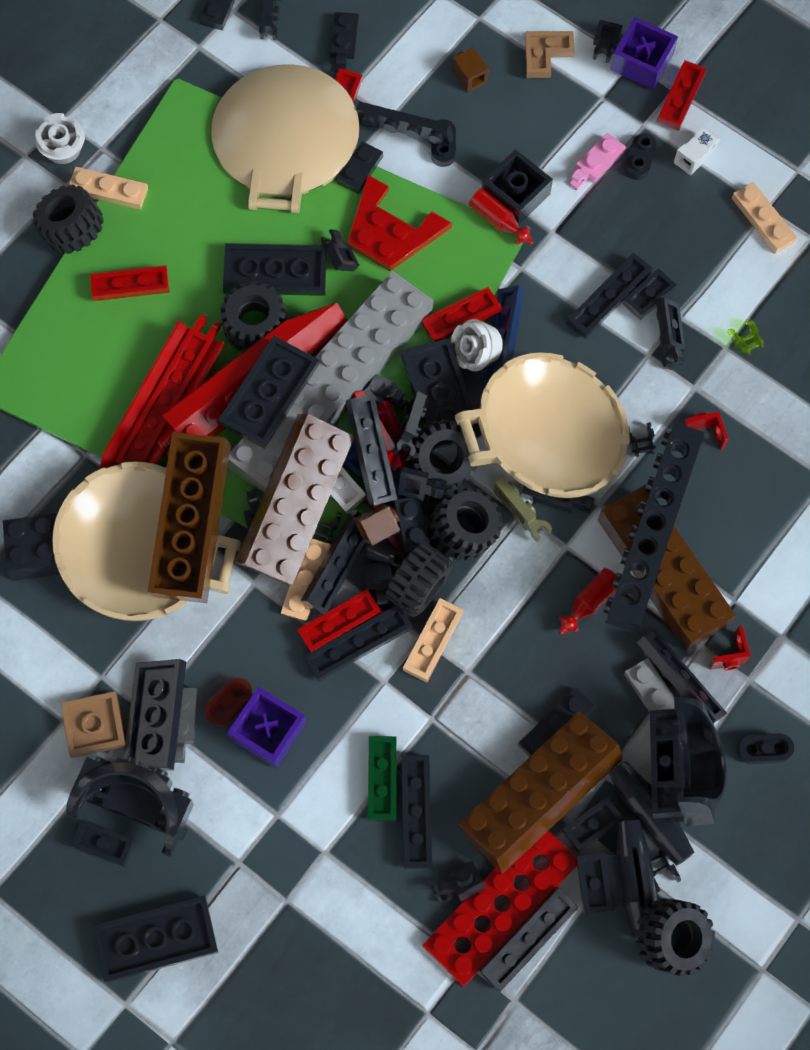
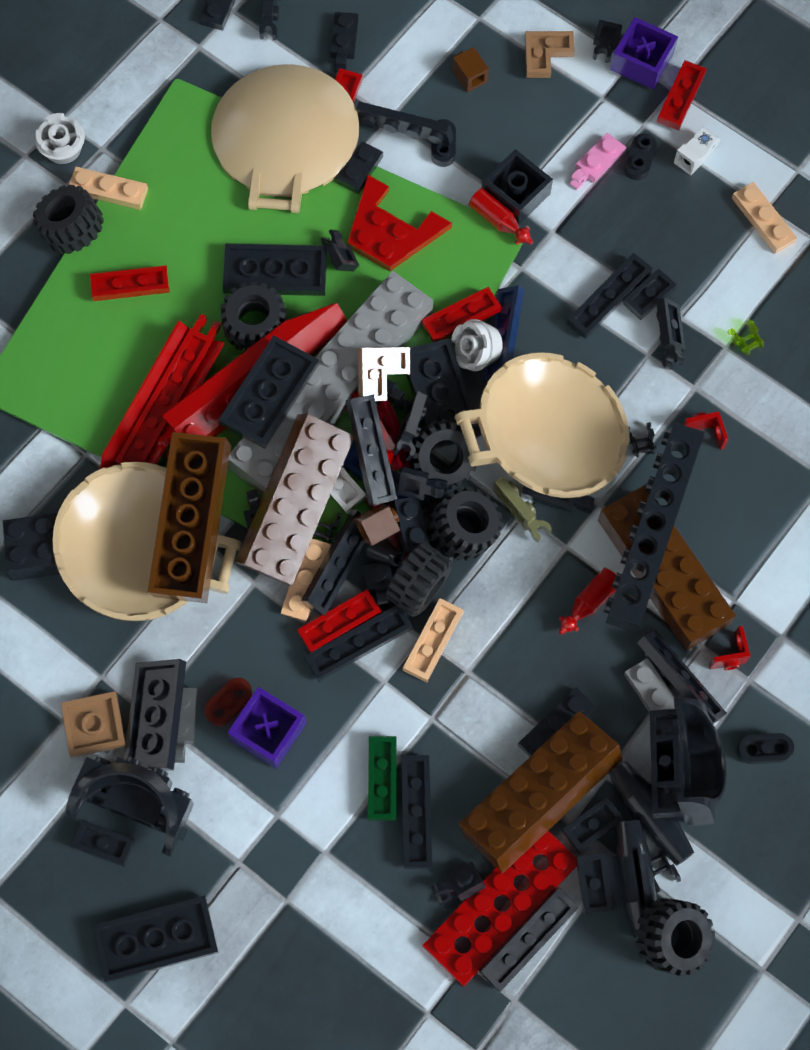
(376, 364): none -> plate

